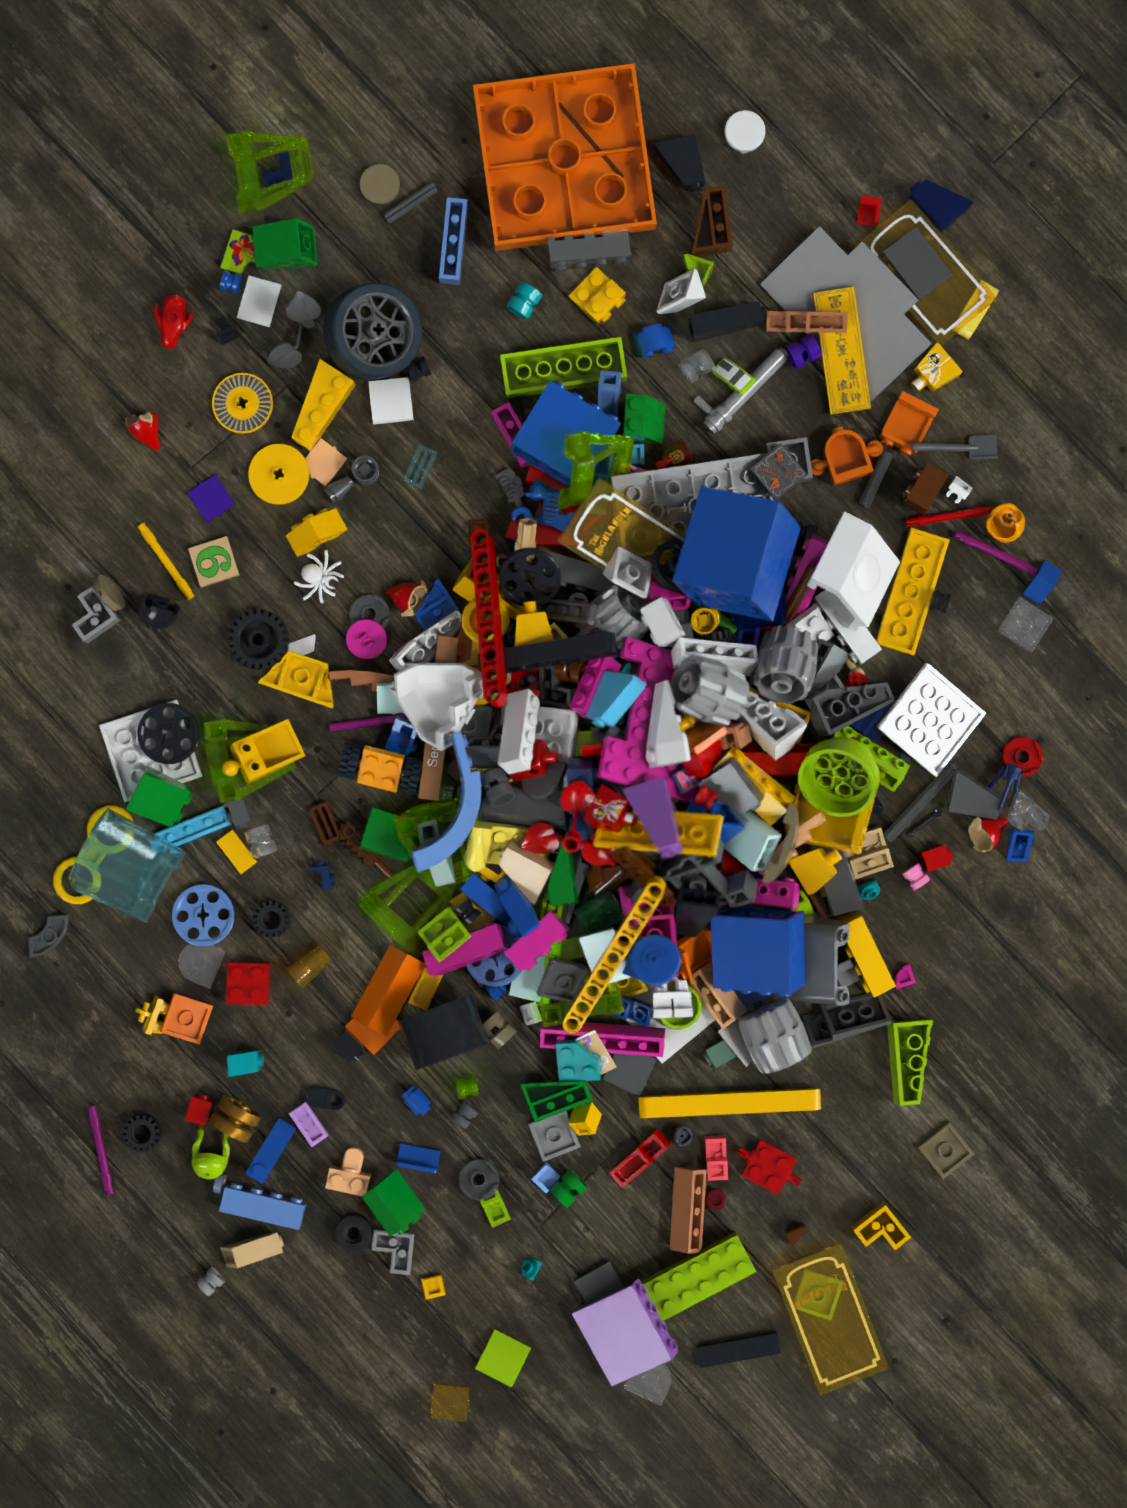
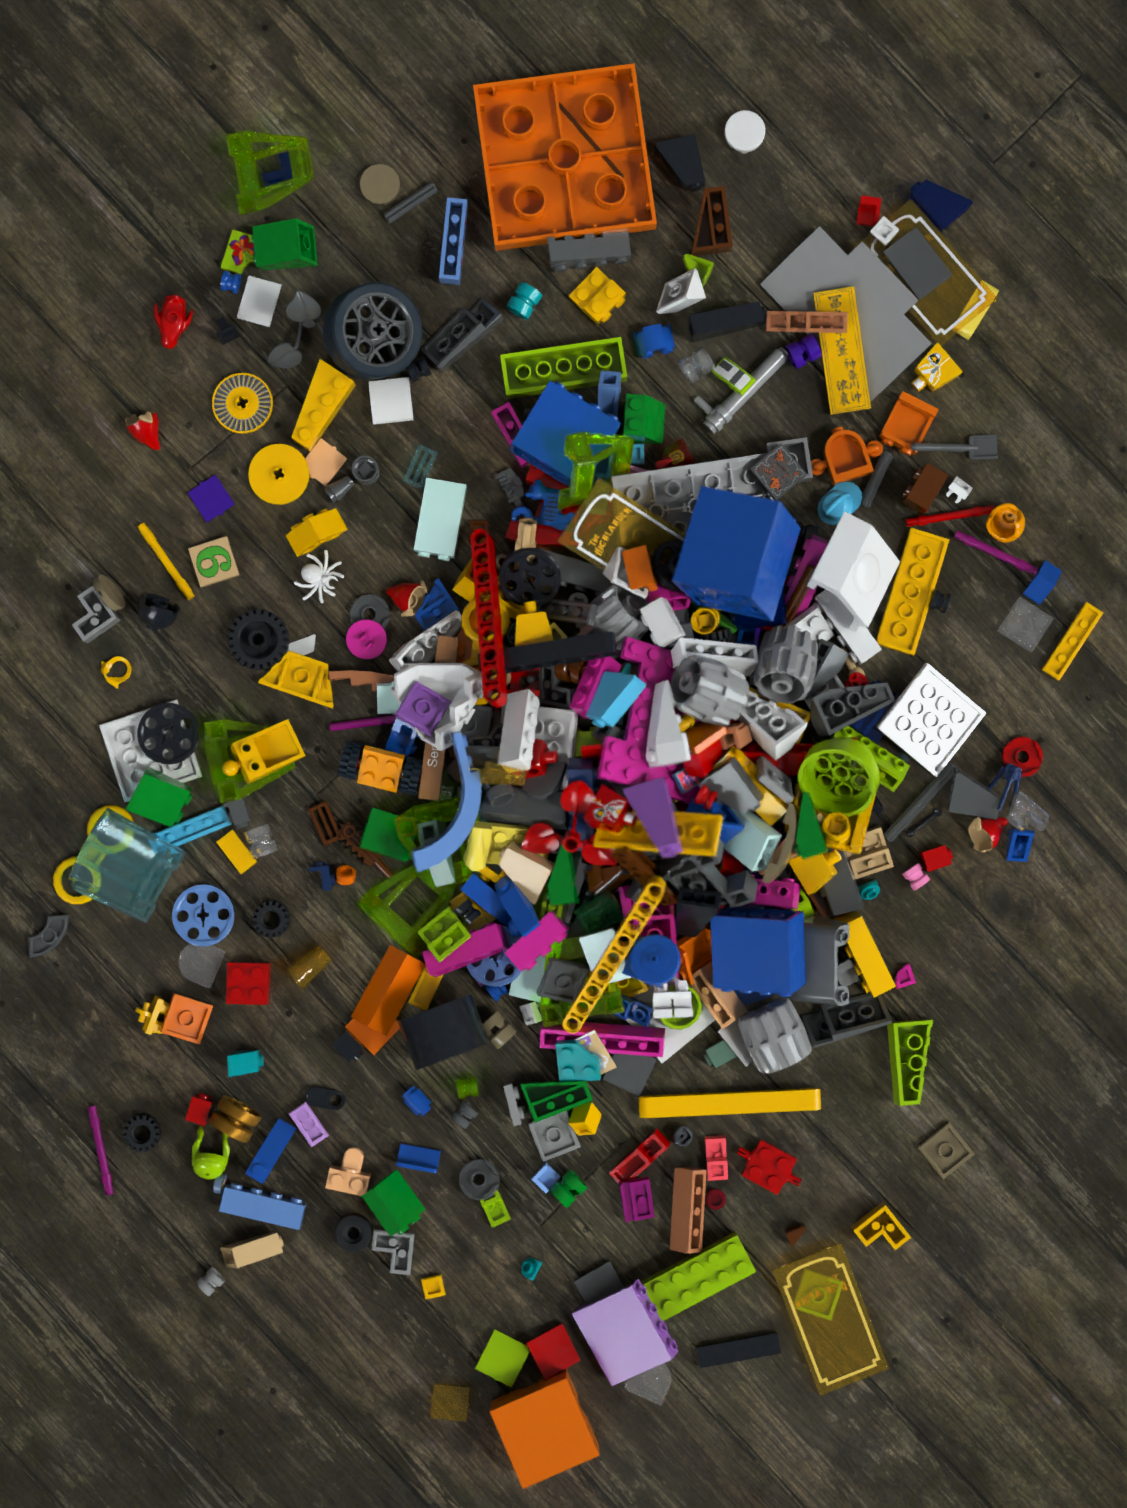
(115, 681): none -> yellow piece
(345, 875): none -> orange tile
(423, 708): none -> medium lavender tile
(440, 519): none -> light aqua brick
(462, 334): none -> dark grey slope
(500, 774): none -> clear yellow slope
(516, 1113): none -> light grey plate
(544, 1429): none -> orange tile
(553, 1351): none -> red tile
(636, 1199): none -> magenta plate
(639, 568): none -> orange panel
(774, 779): none -> light grey tile
(809, 832): none -> green slope
(837, 830): none -> yellow wheel
(841, 498): none -> medium azure piece
(884, 231): none -> white tile
(1072, 641): none -> yellow tile

